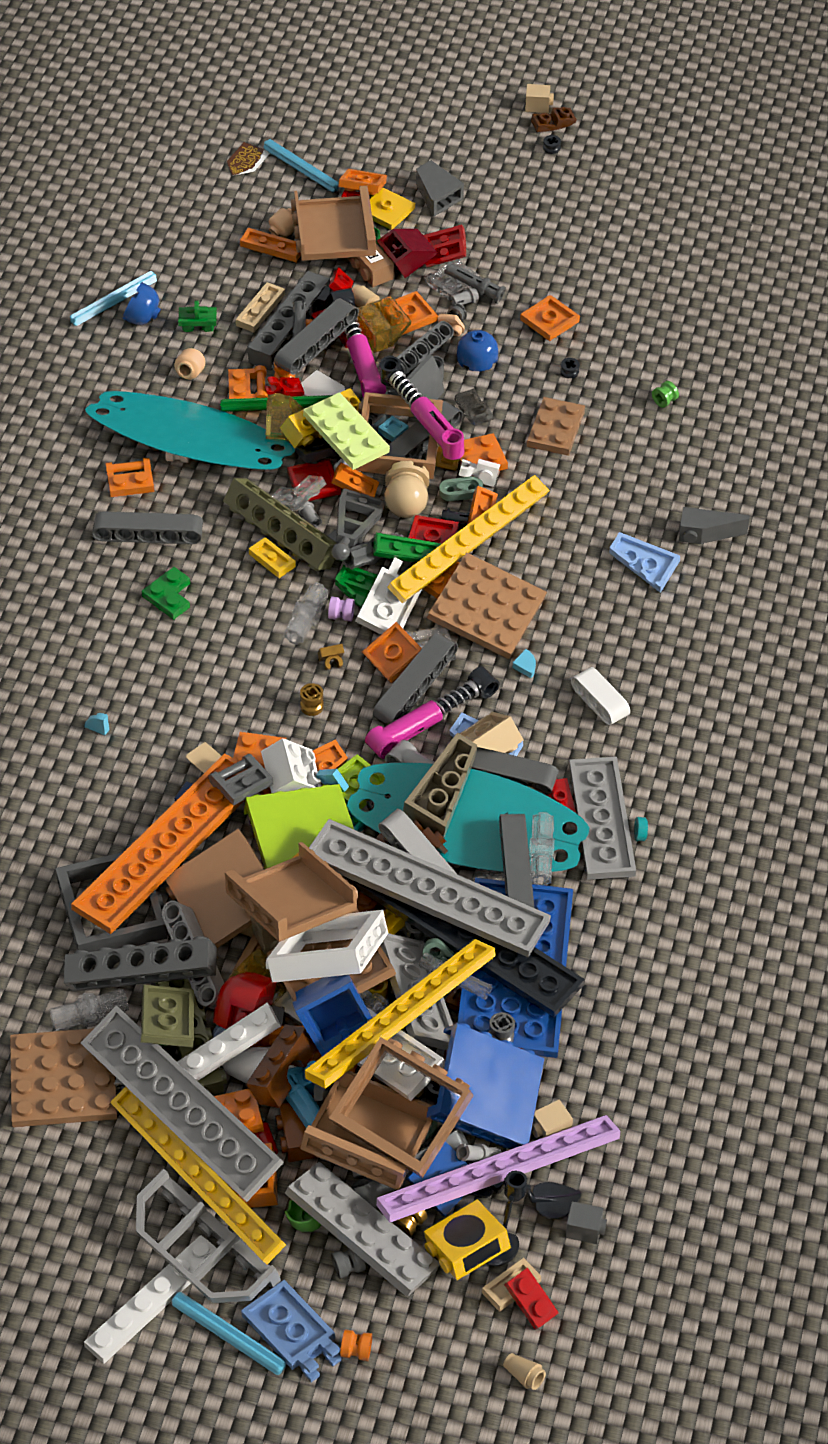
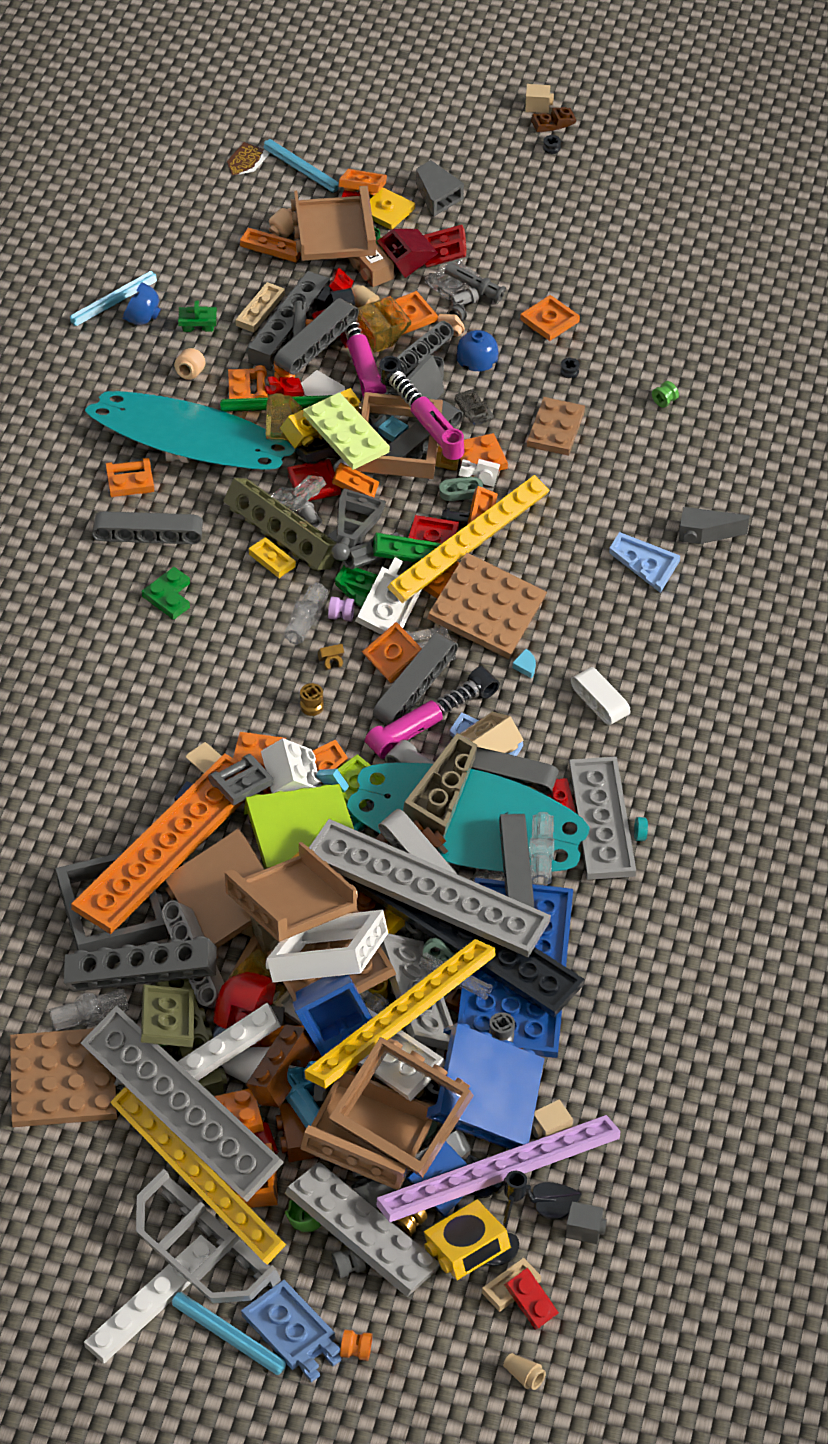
(98, 723): medium azure tile -> none
(406, 489): tan tile -> none
(475, 1152): light grey pin -> none

